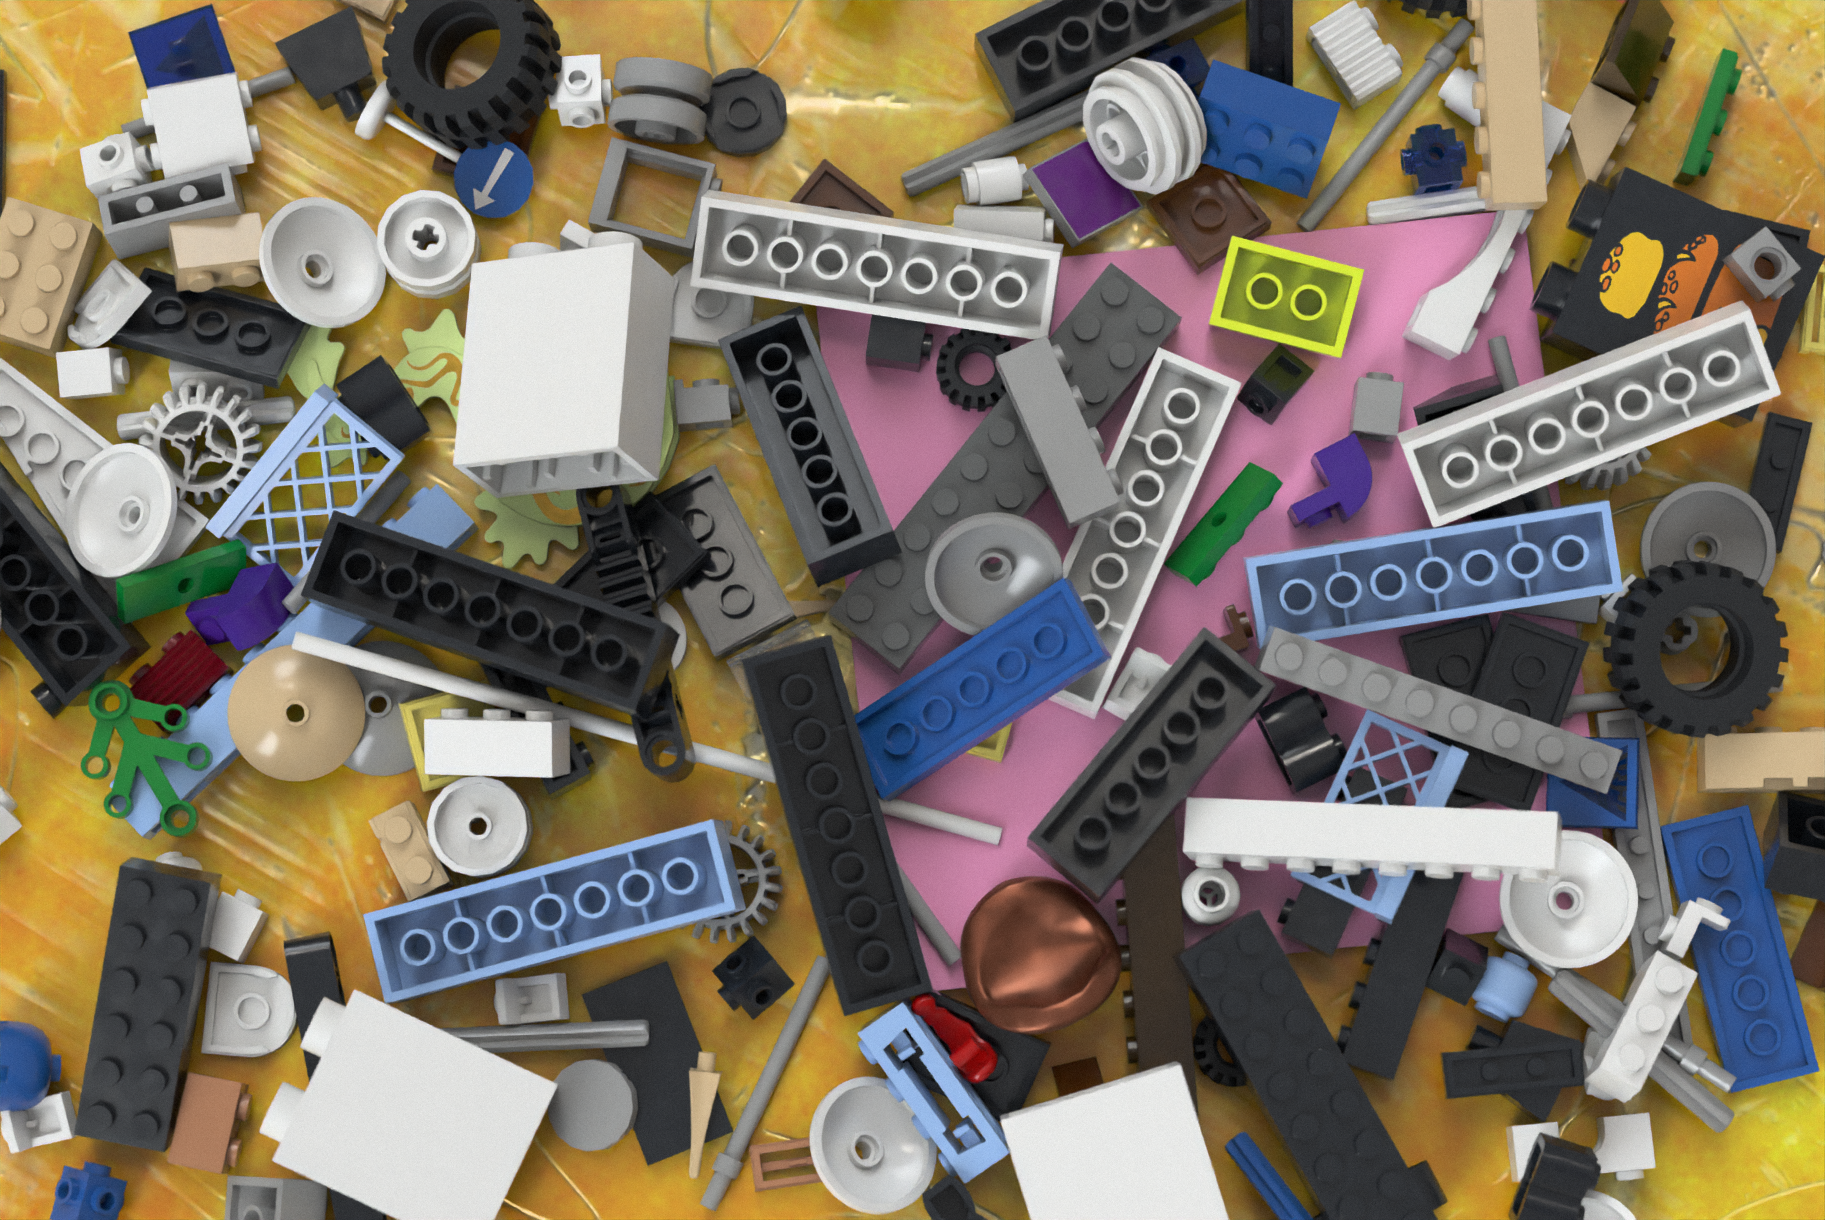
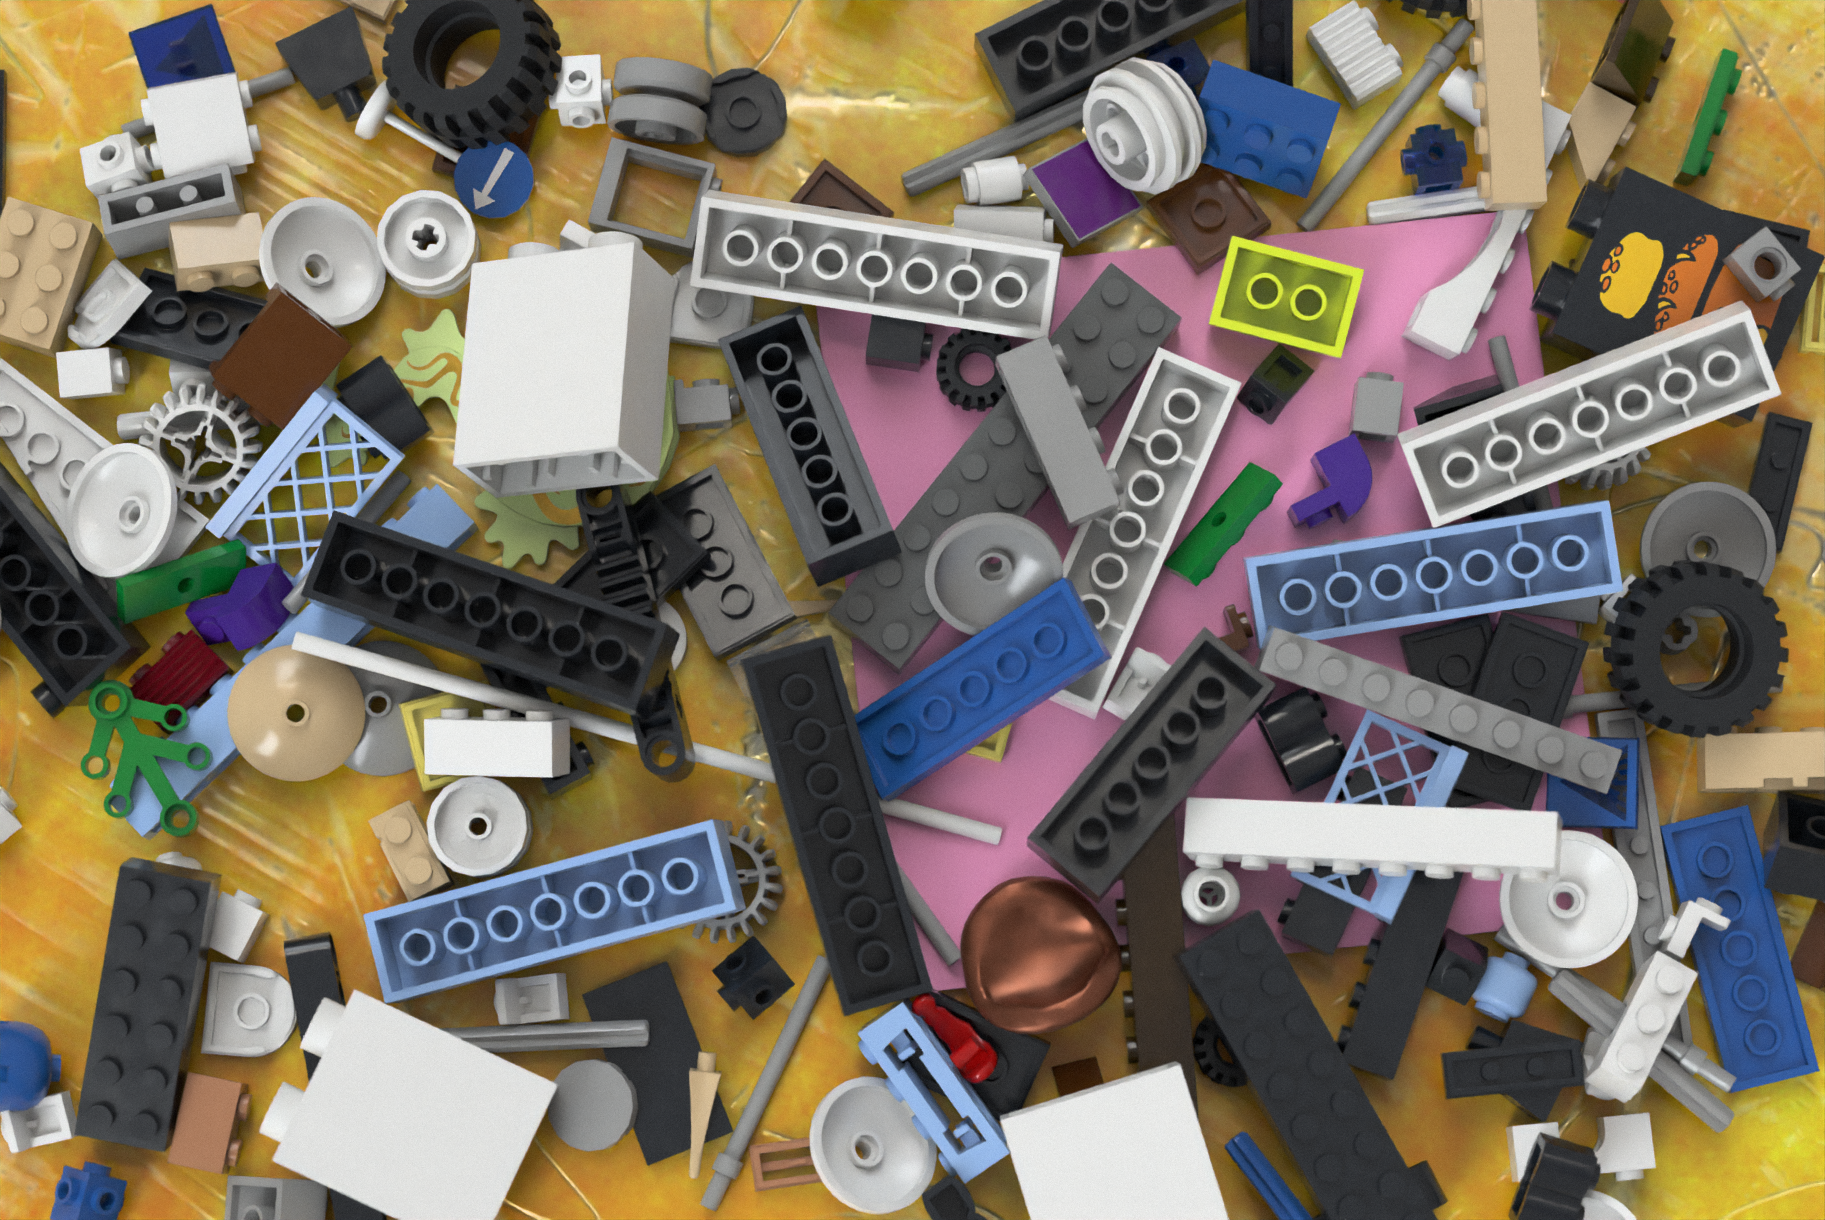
(280, 359): none -> reddish brown panel

